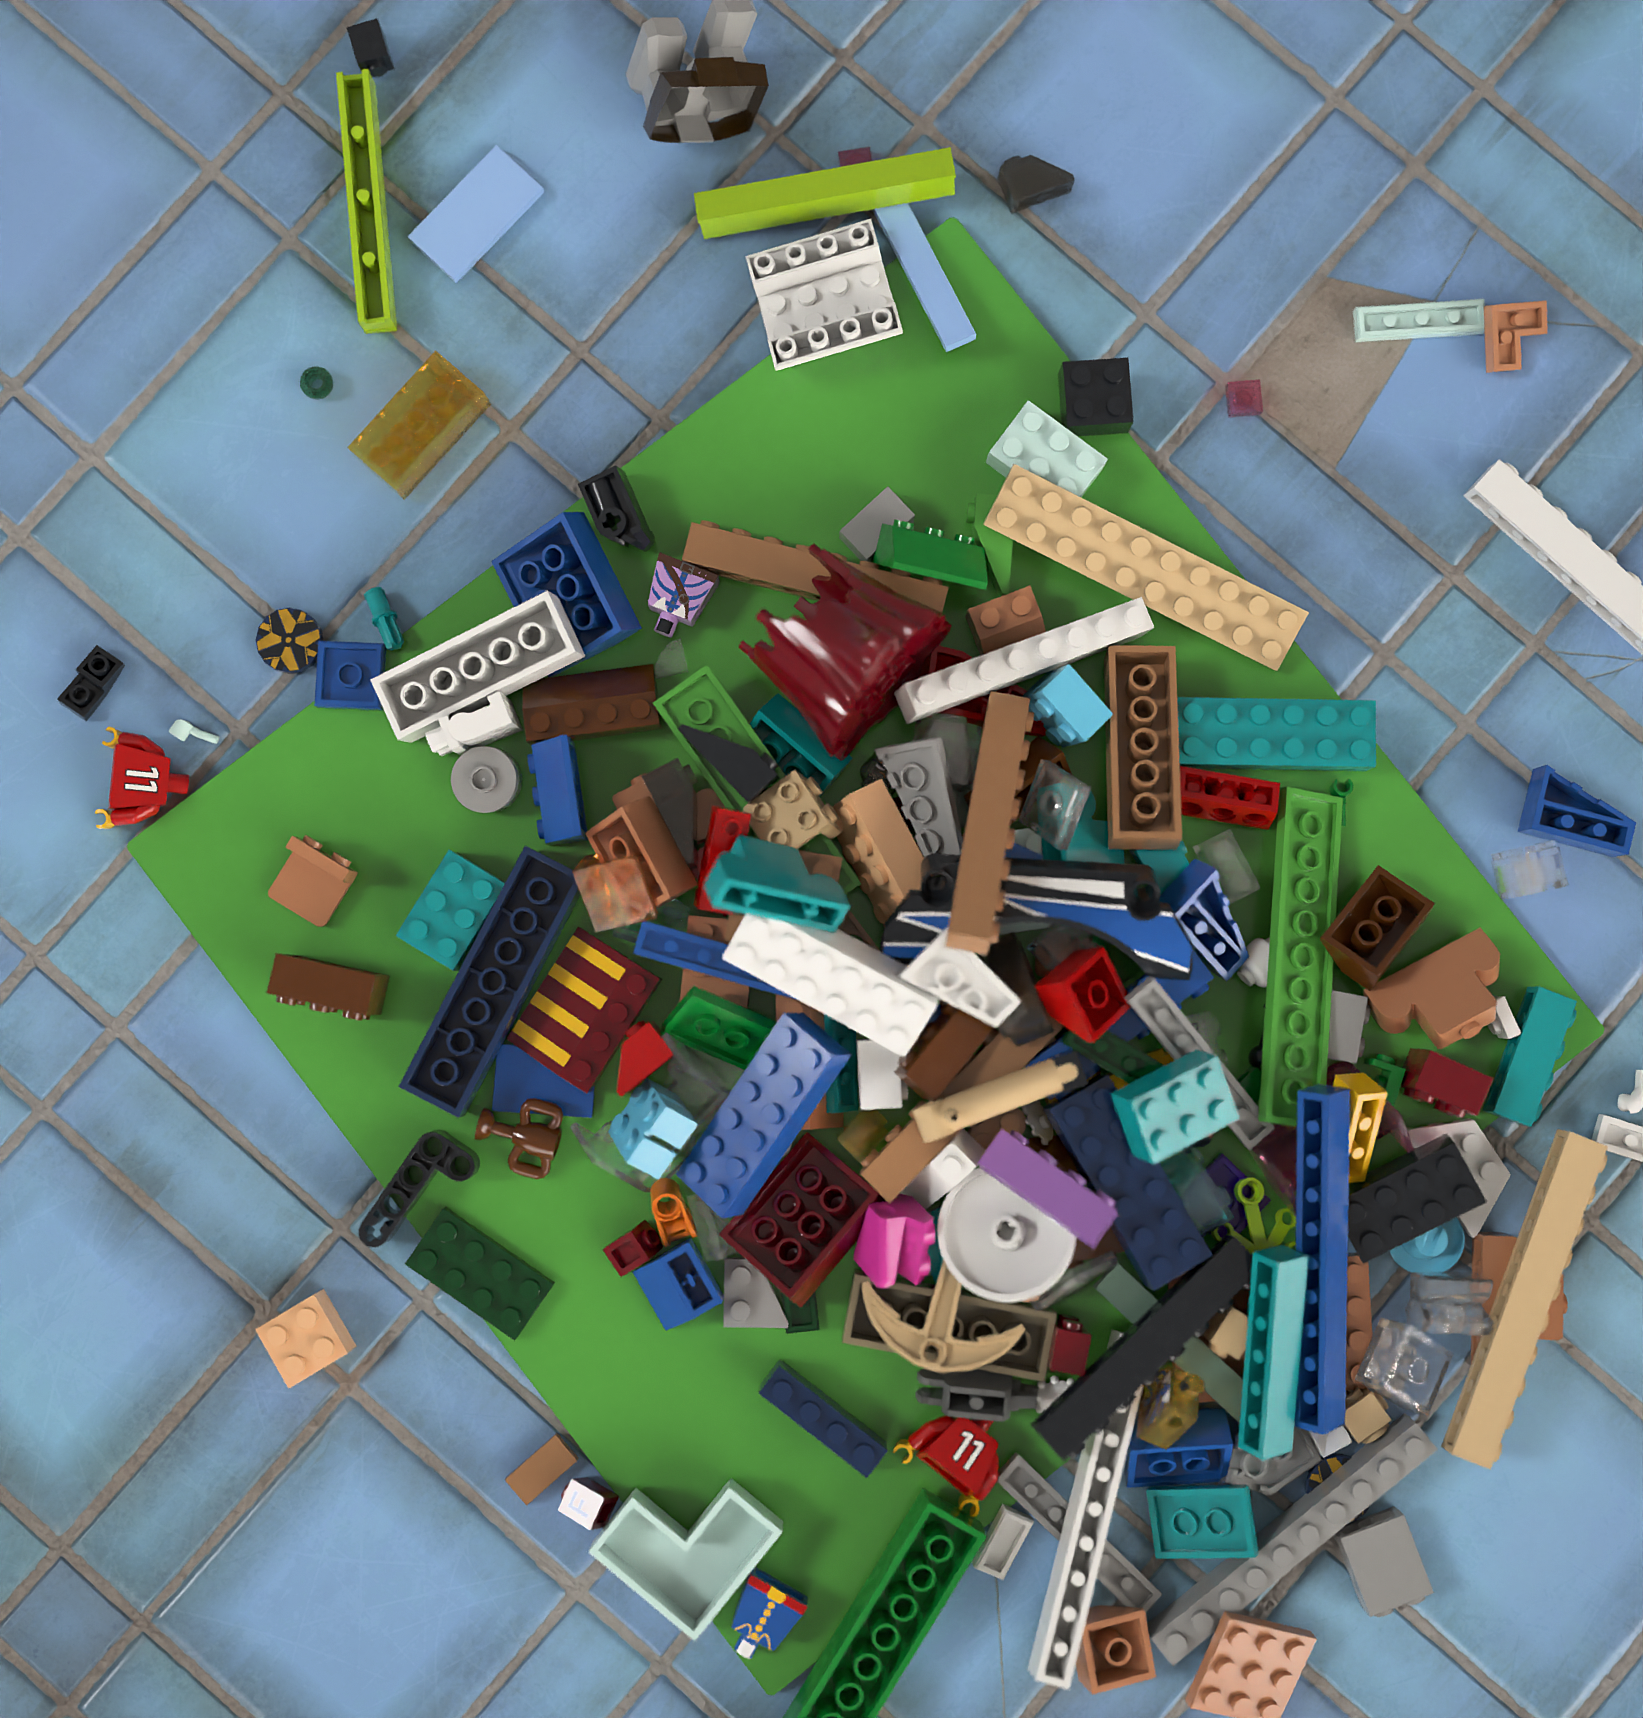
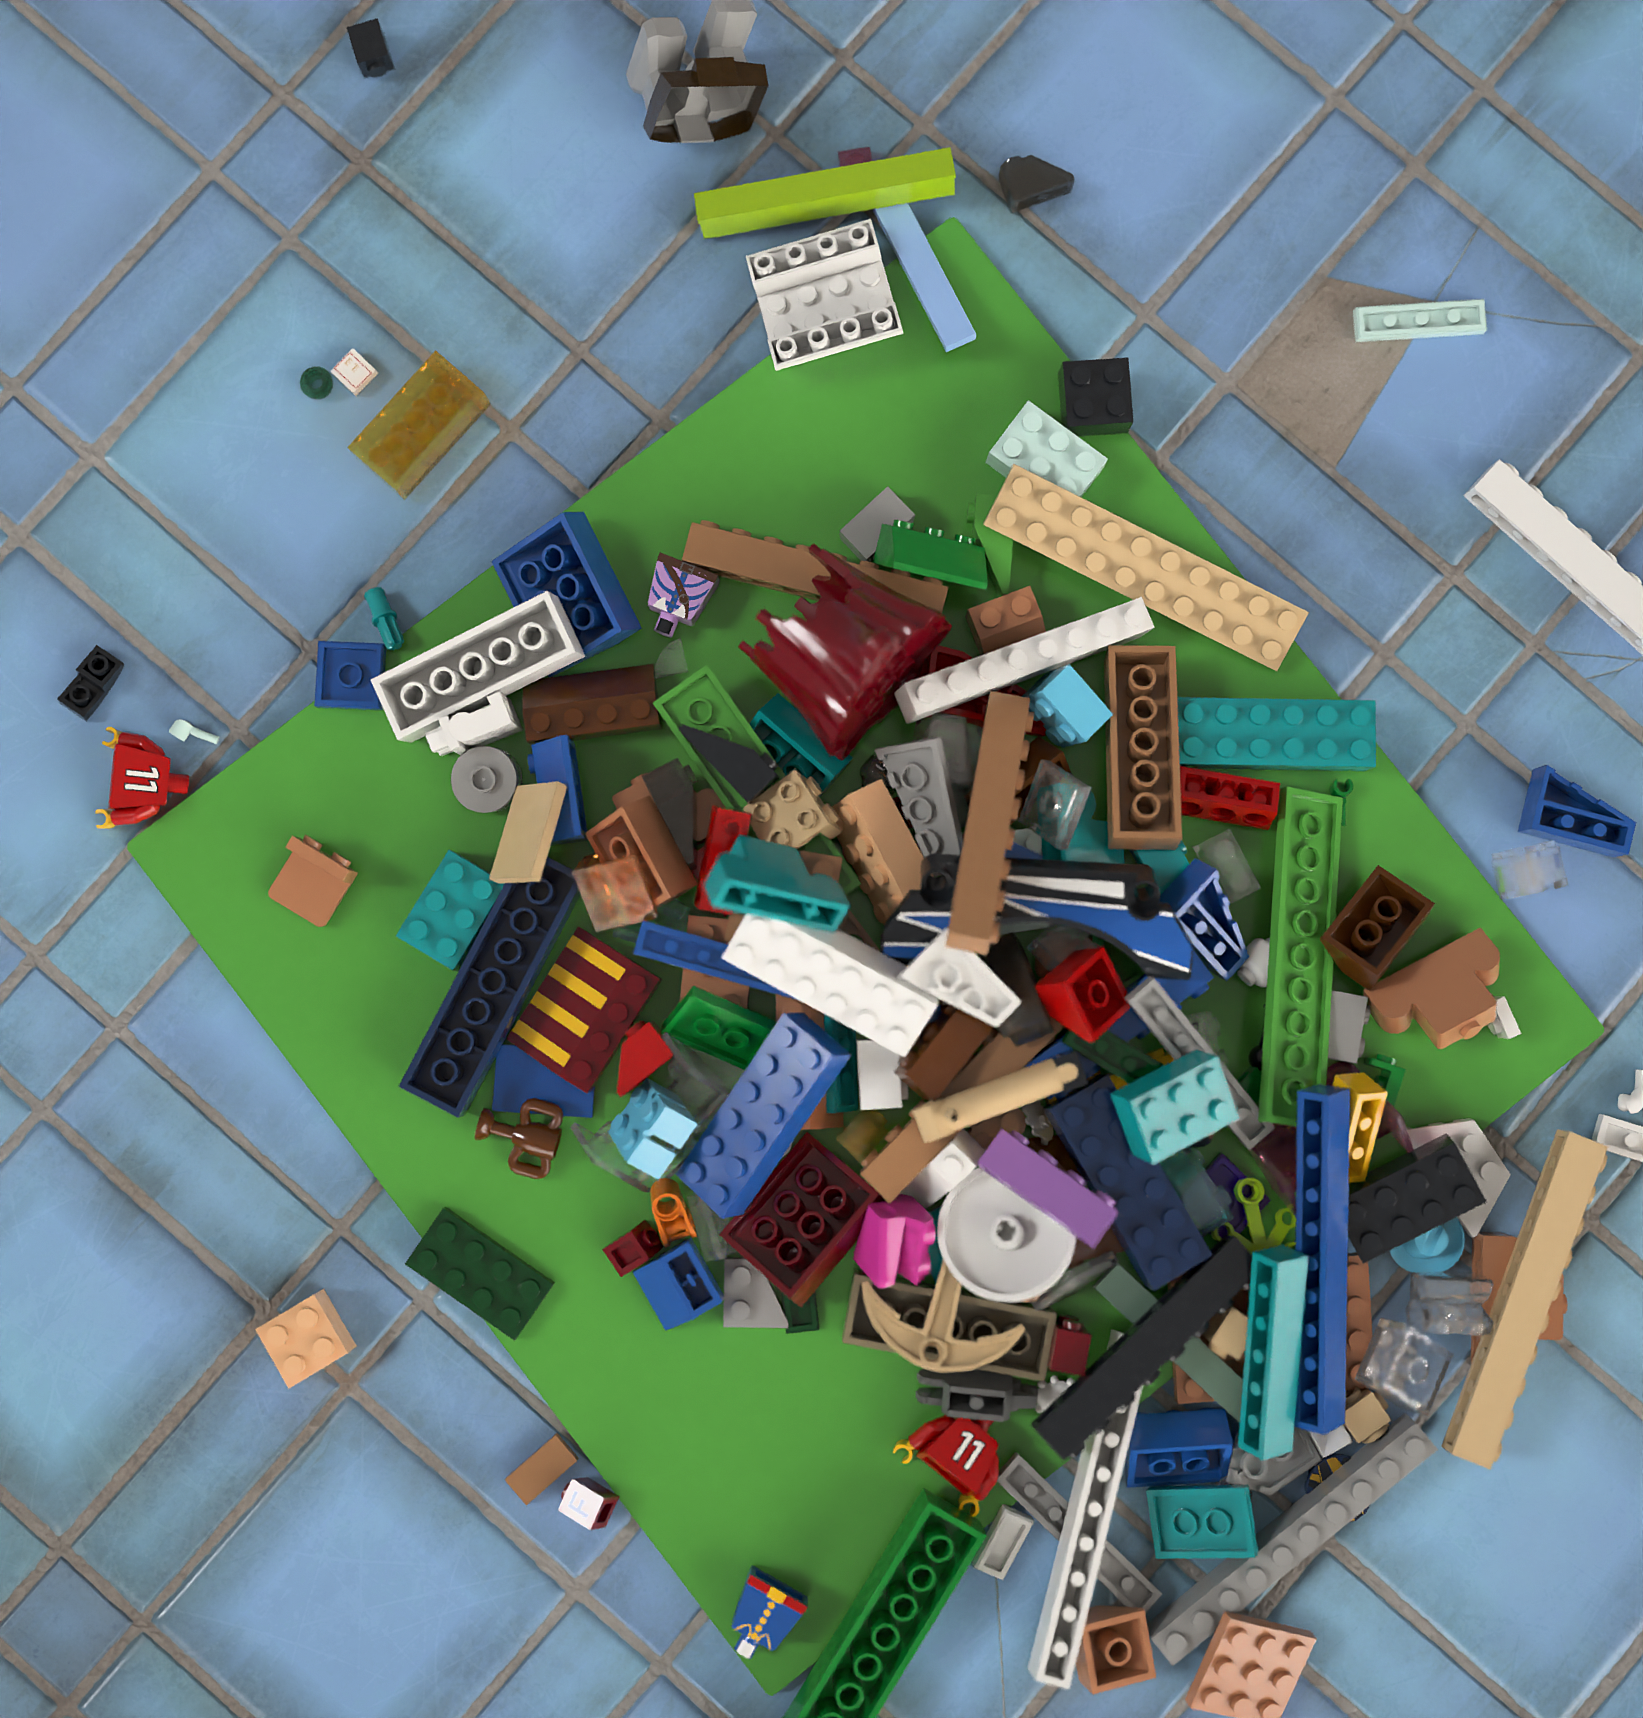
(289, 640): tile -> none
(327, 986): reddish brown brick -> none
(354, 372): none -> white tile
(366, 202): lime tile -> none
(412, 1191): black beam -> none
(476, 214): light blue tile -> none
(528, 833): none -> tan tile
(612, 497): black piece -> none
(693, 1570): light aqua piece -> none
(823, 1418): dark blue brick -> none
(1168, 1406): clear yellow torso -> none
(1244, 398): clear pink plate -> none
(1383, 1562): light grey brick -> none
(1445, 1082): dark red brick -> none
(1505, 326): nougat plate -> none
(1530, 1056): teal brick -> none

